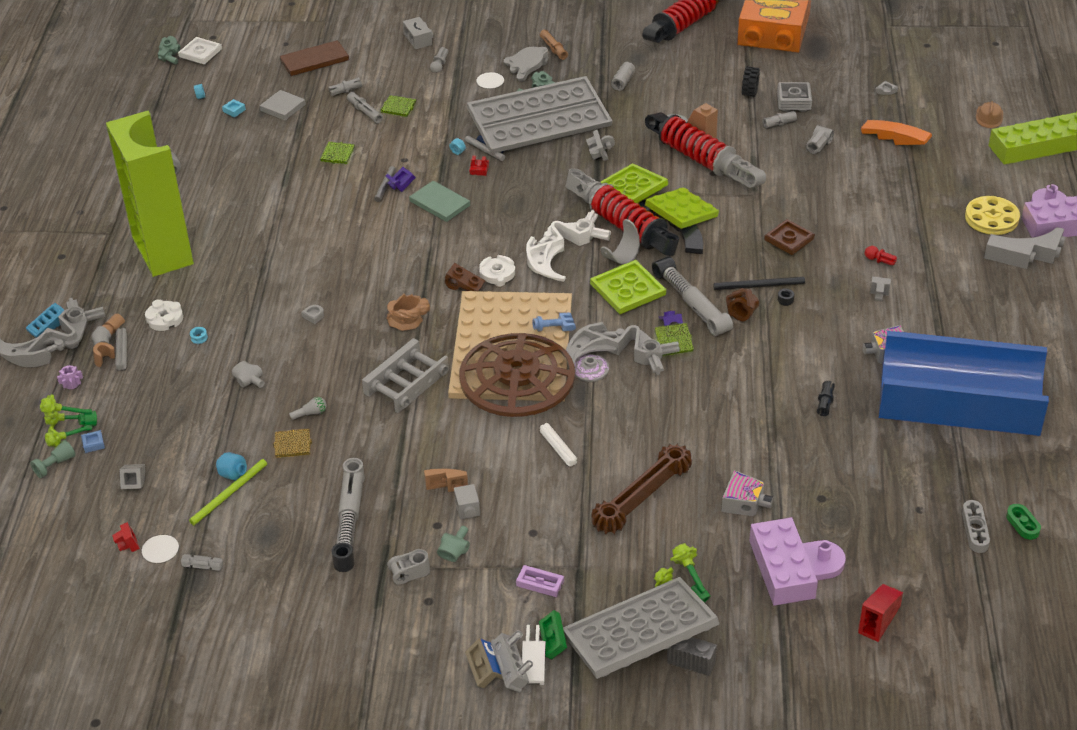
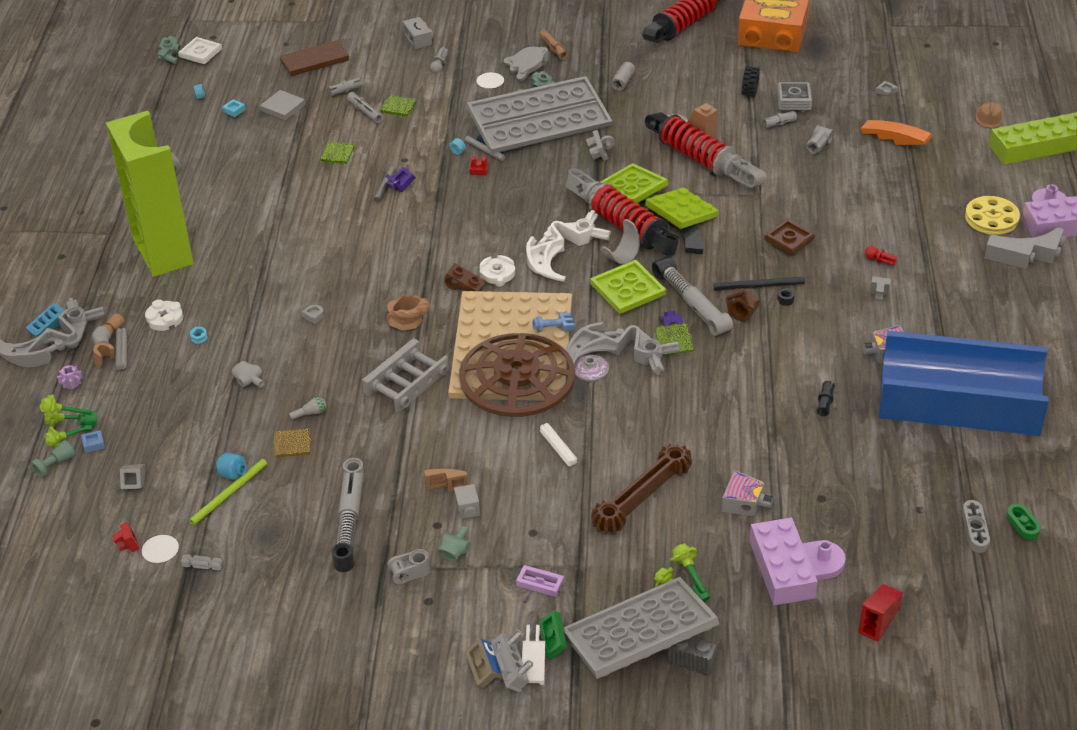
(439, 201): sand green tile -> none

